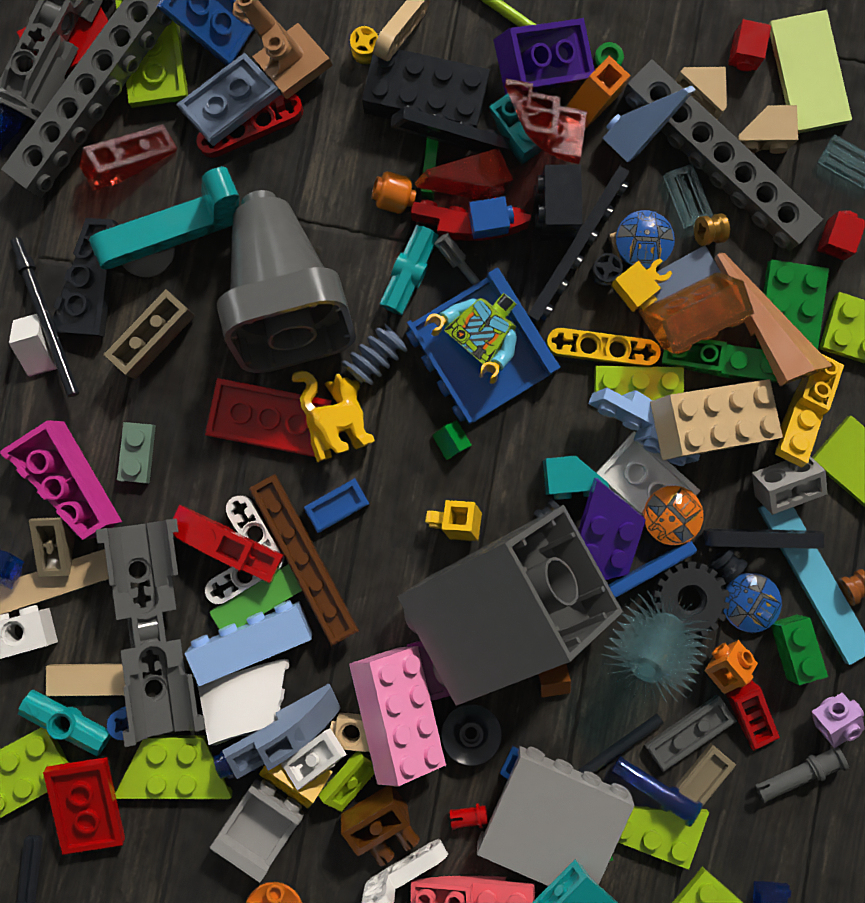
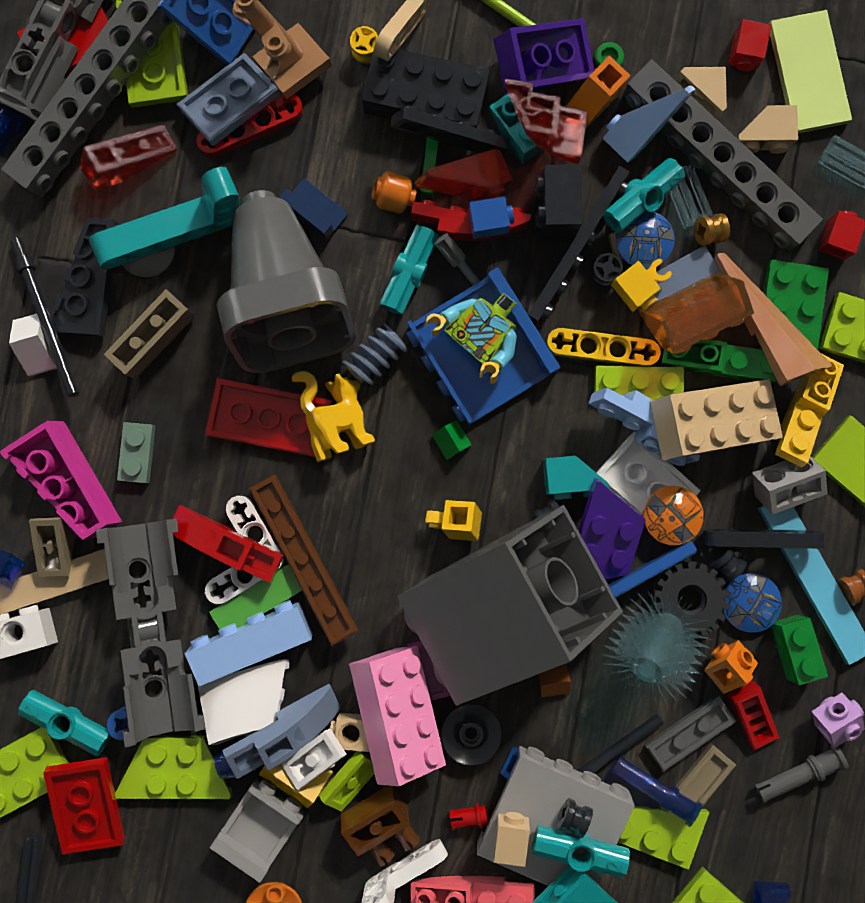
(84, 679): tan tile -> none
(315, 208): none -> dark blue panel
(336, 505): blue tile -> none
(511, 839): none -> tan brick
(575, 818): none -> black wheel
(598, 857): none -> teal piece
(644, 195): none -> teal piece

